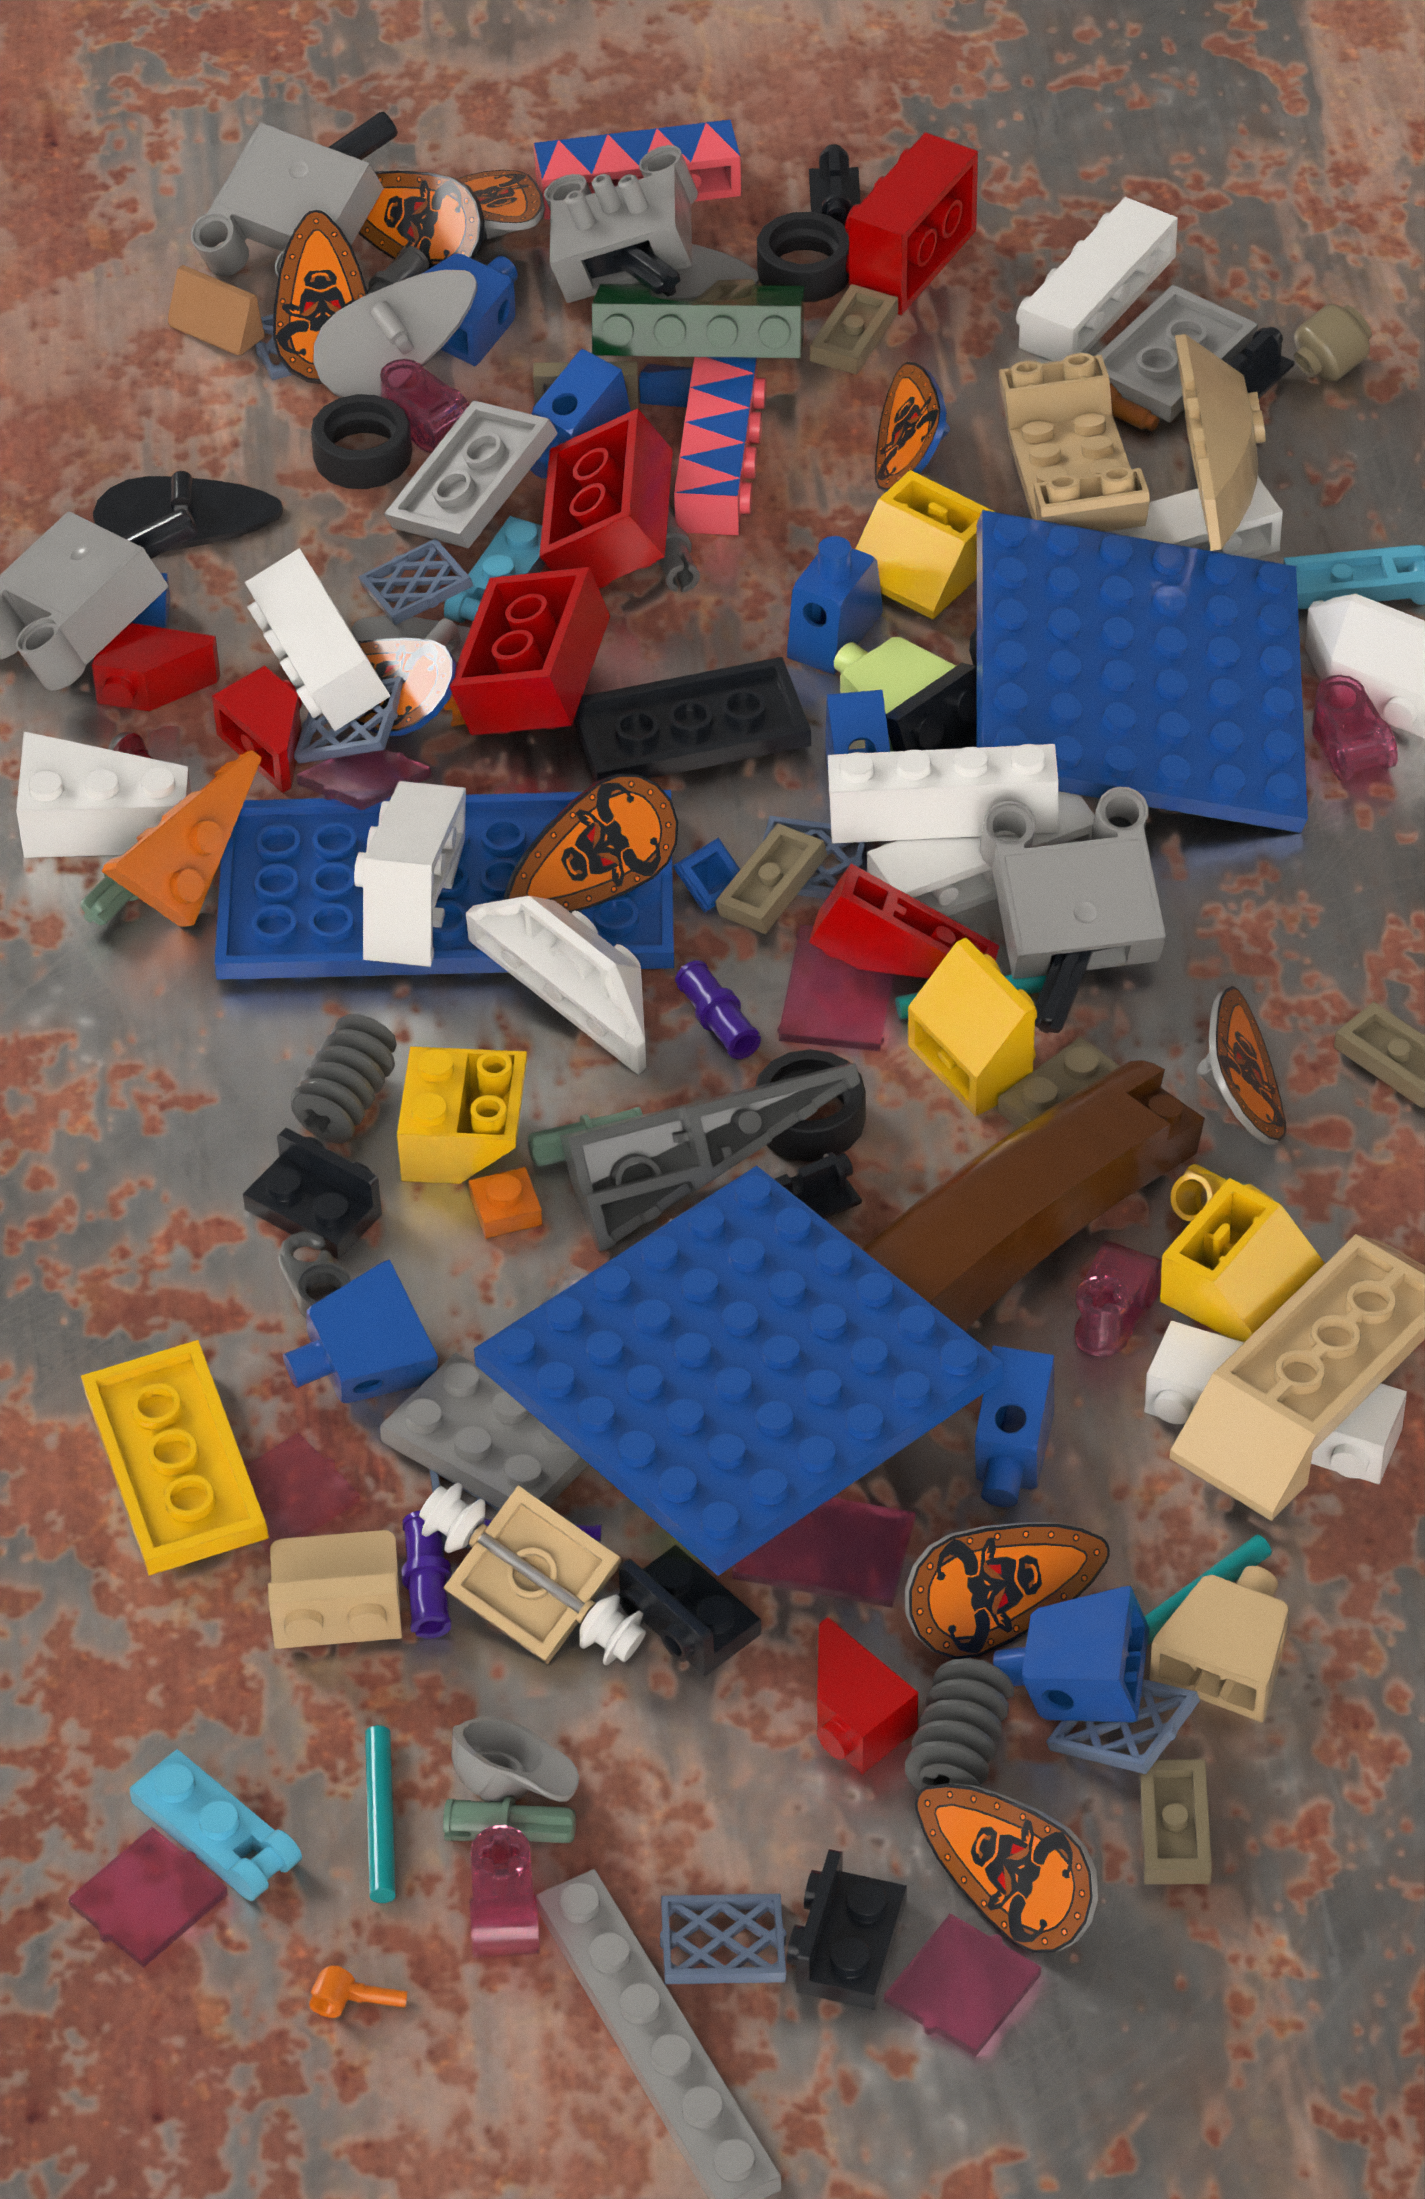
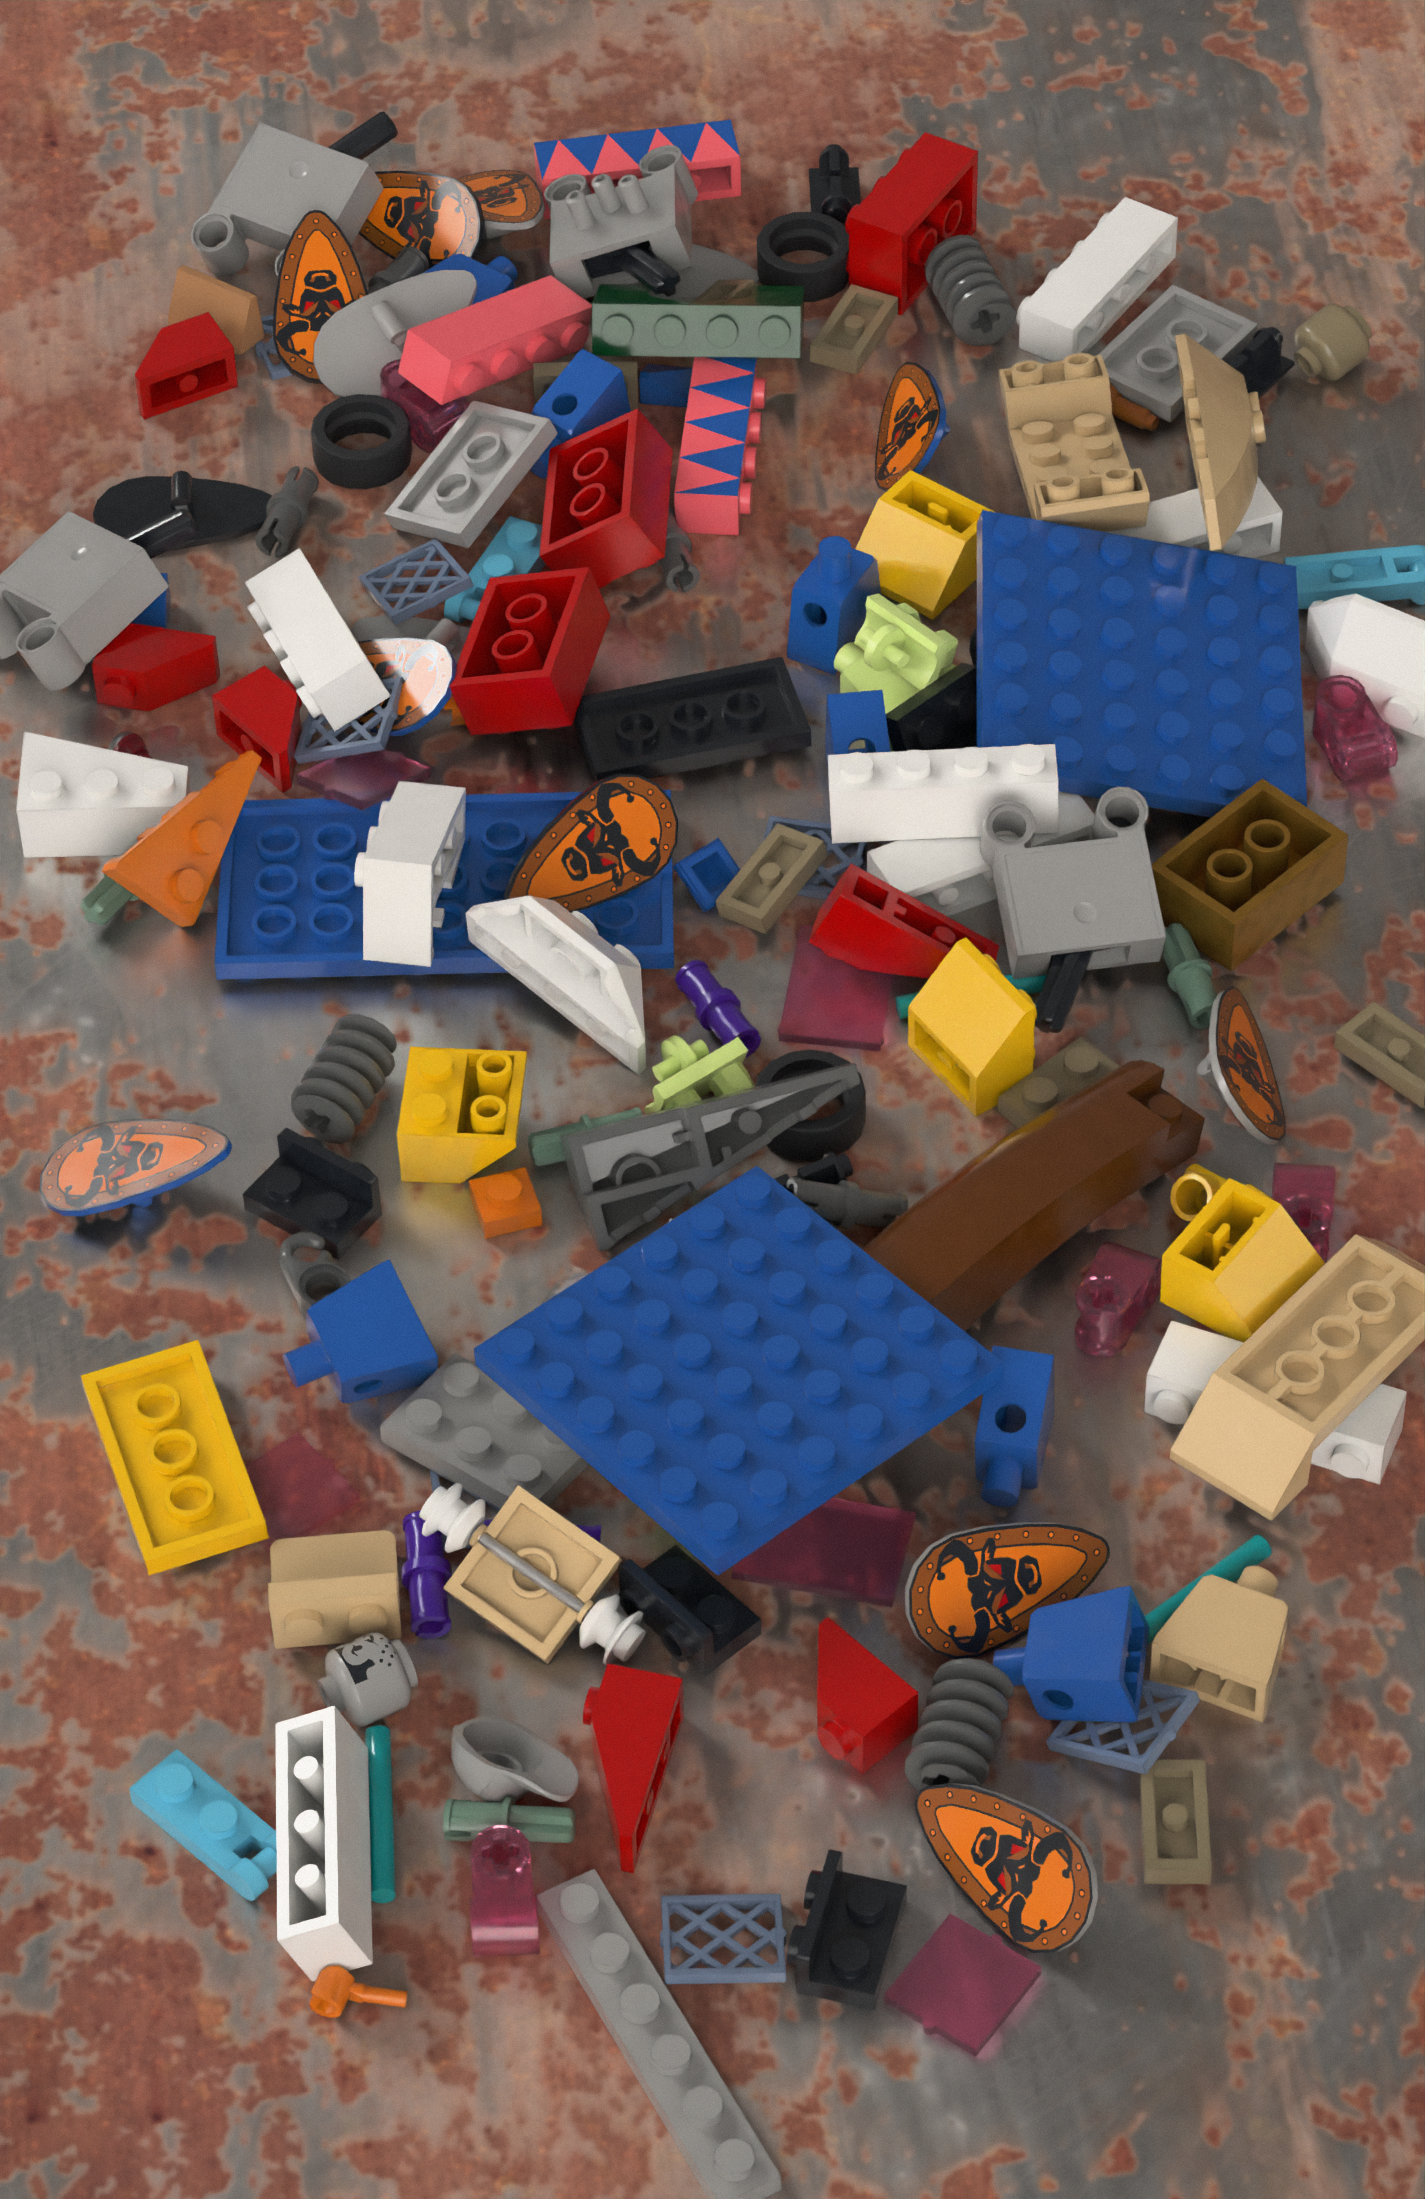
(128, 1163): none -> shield
(147, 1896): clear pink piece -> none
(185, 366): none -> red slope
(287, 511): none -> dark grey pin
(323, 1843): none -> white brick
(368, 1678): none -> light grey head
(495, 339): none -> coral brick
(633, 1738): none -> red slope
(693, 1074): none -> yellowish green hips
(848, 1203): none -> dark grey pin
(899, 641): none -> yellowish green hips
(969, 291): none -> dark grey piece
(1189, 975): none -> sand green axle
(1249, 873): none -> pearl gold brick
(1308, 1198): none -> clear pink piece

